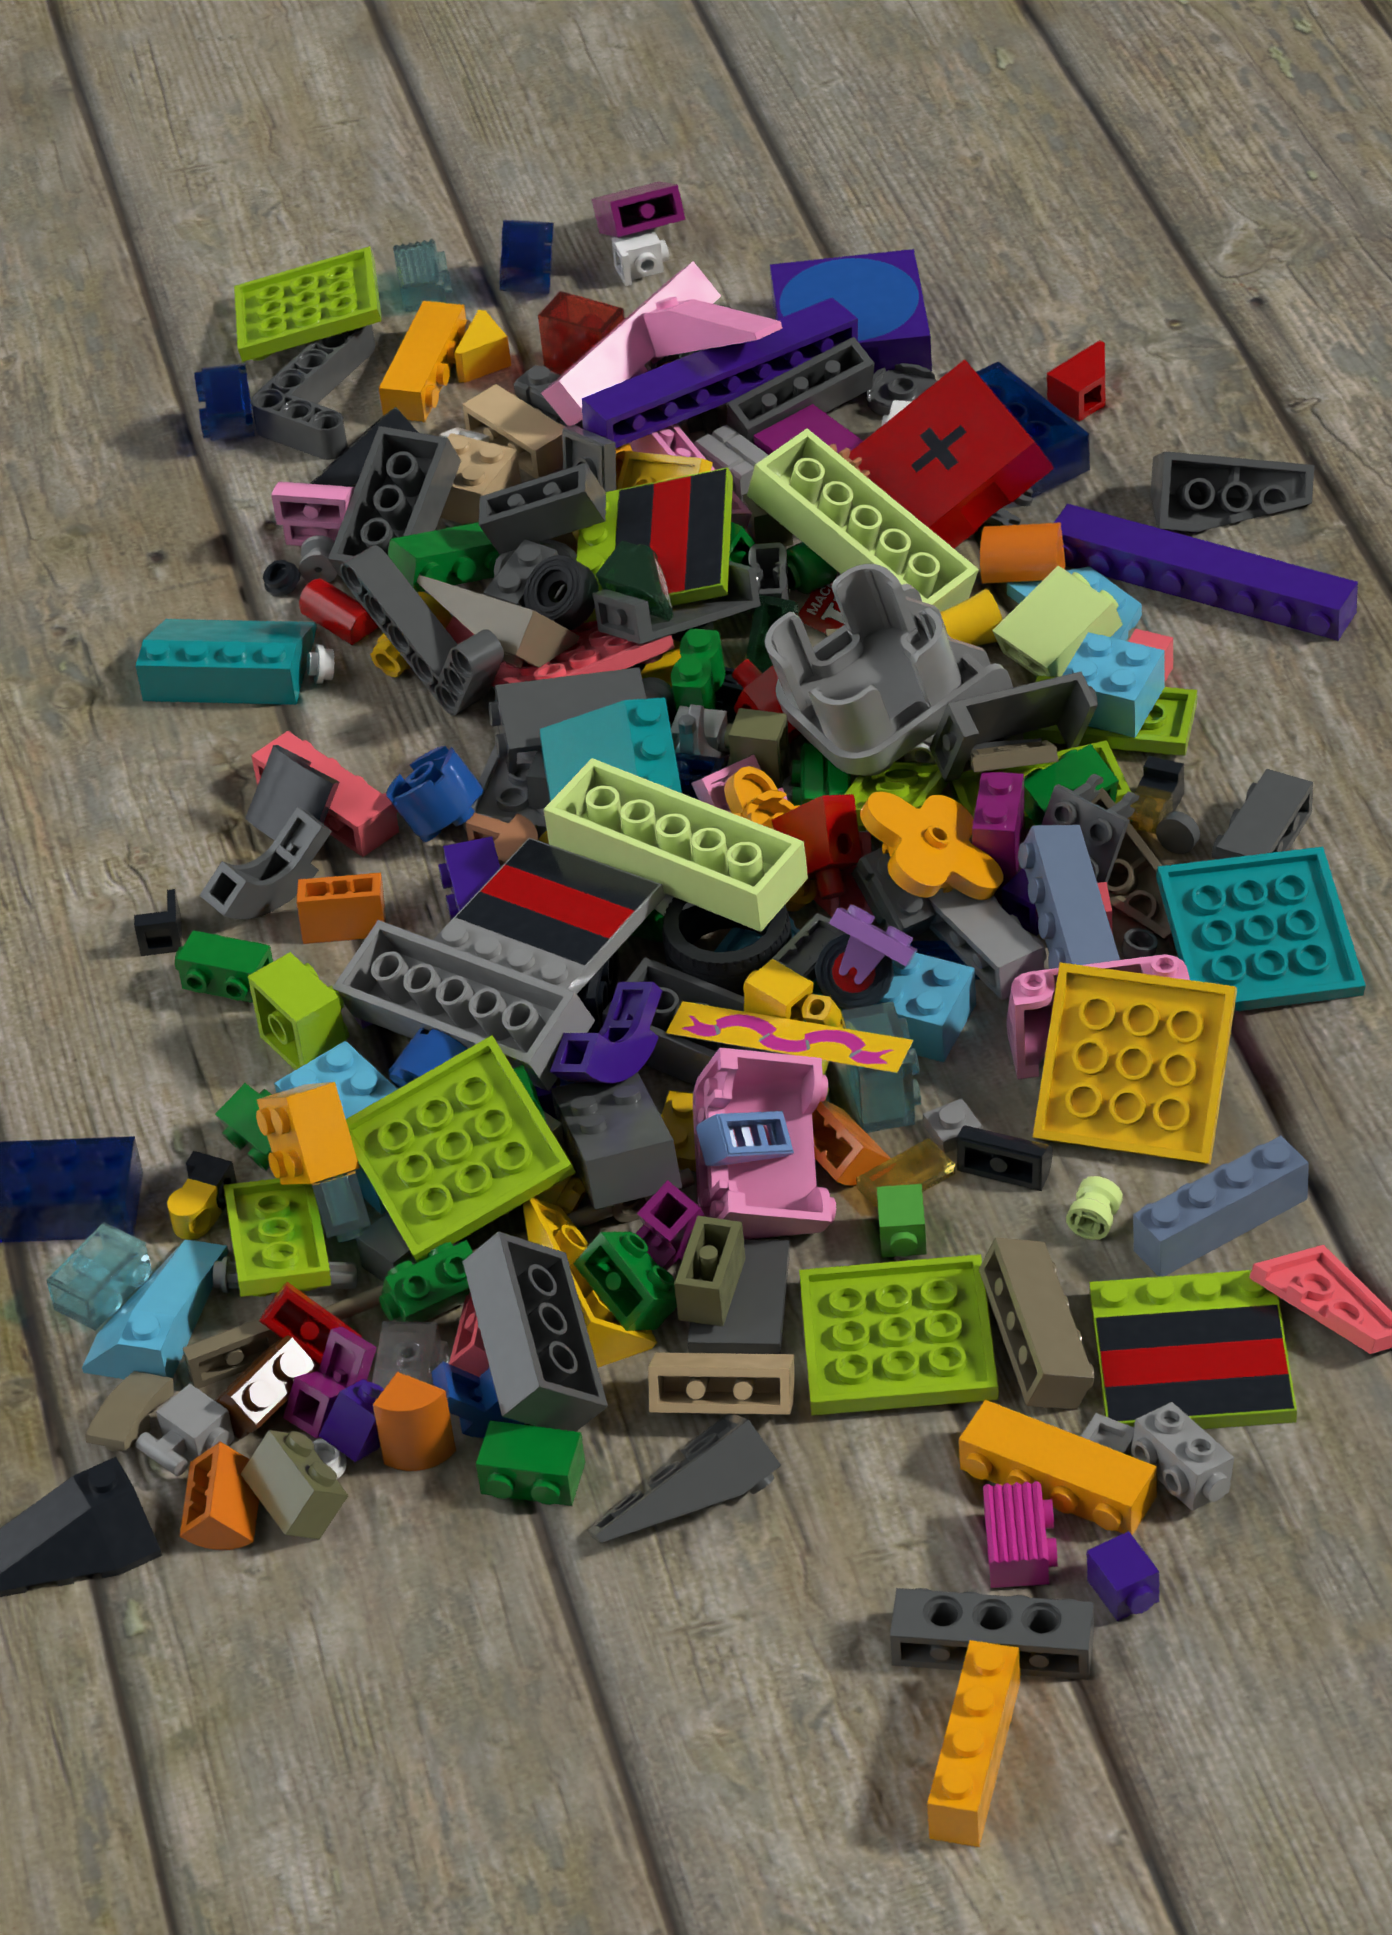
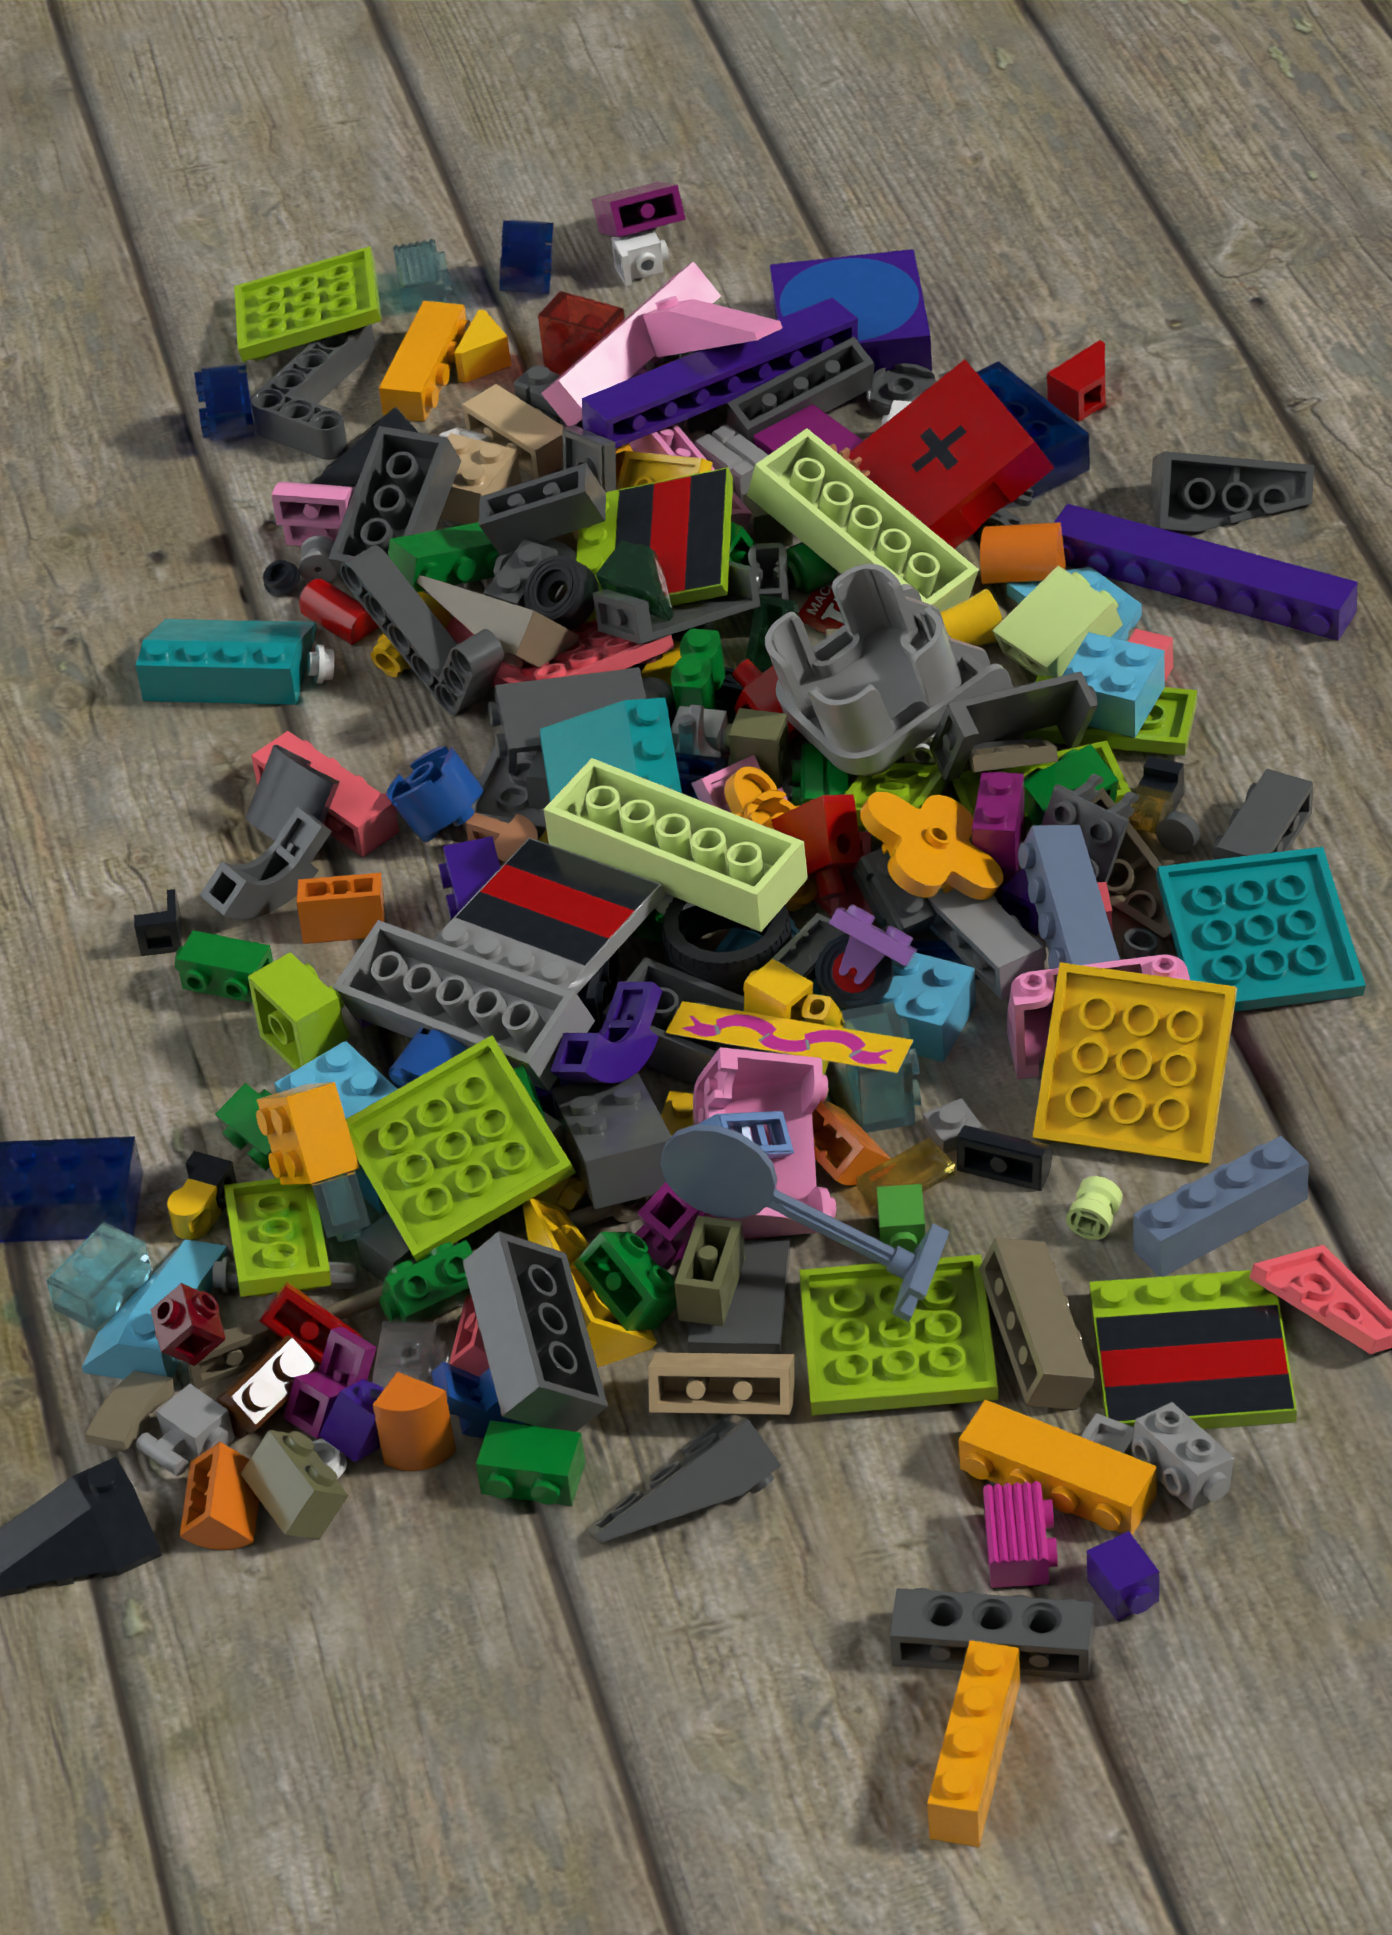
(187, 1324): none -> dark red brick
(735, 1179): none -> sand blue piece

